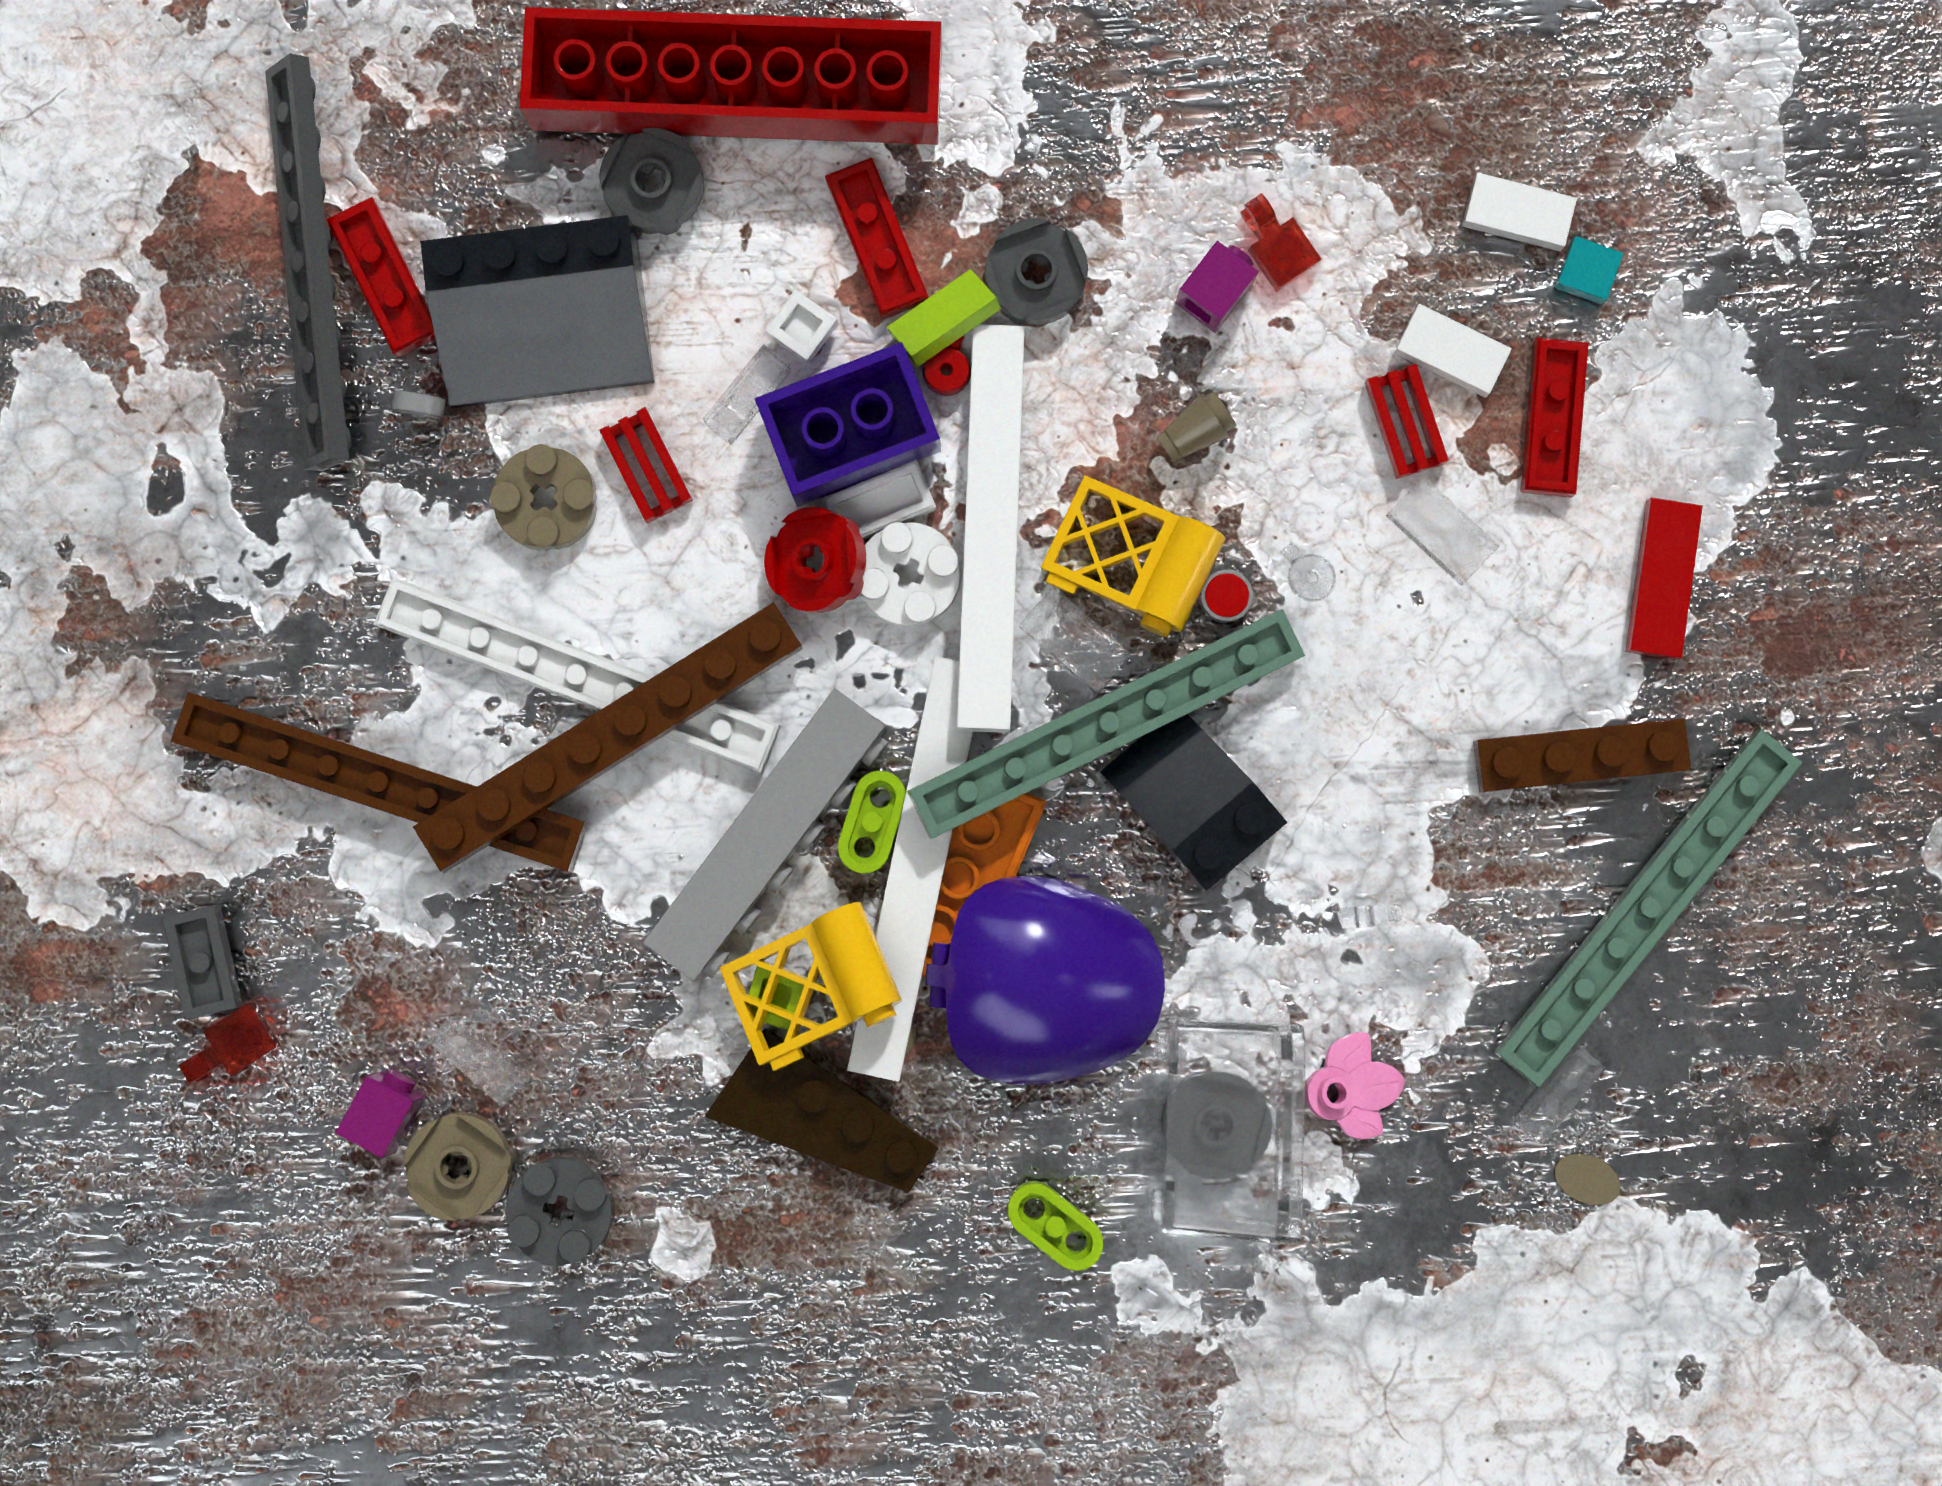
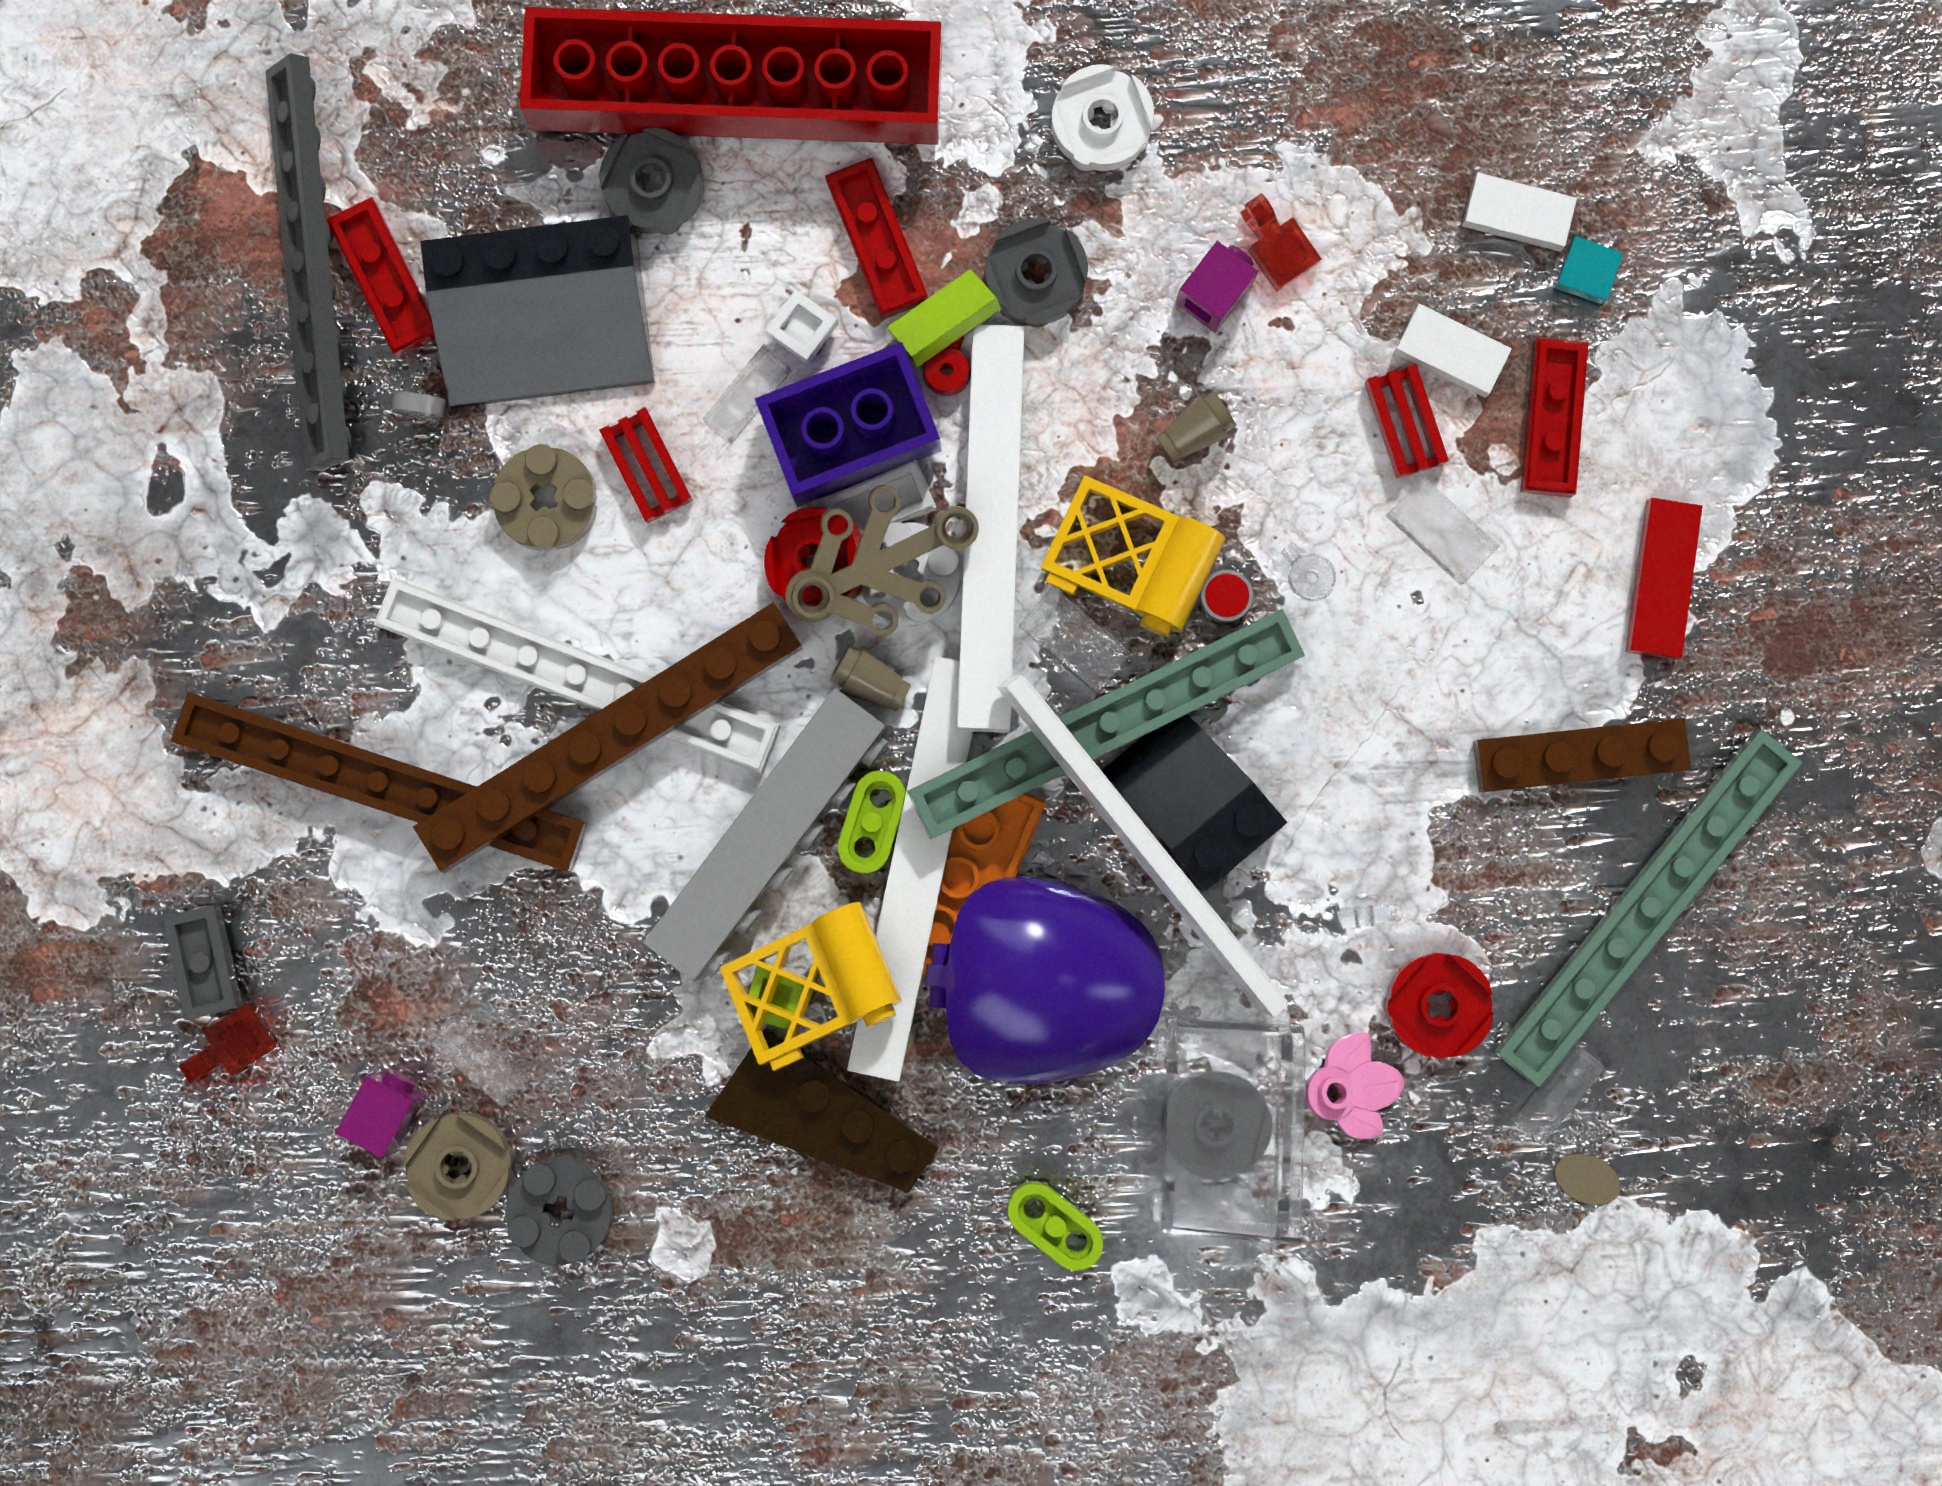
(868, 678): none -> dark tan cone
(872, 565): none -> dark tan plant
(1115, 92): none -> white plate
(1142, 844): none -> white tile
(1469, 1002): none -> red plate

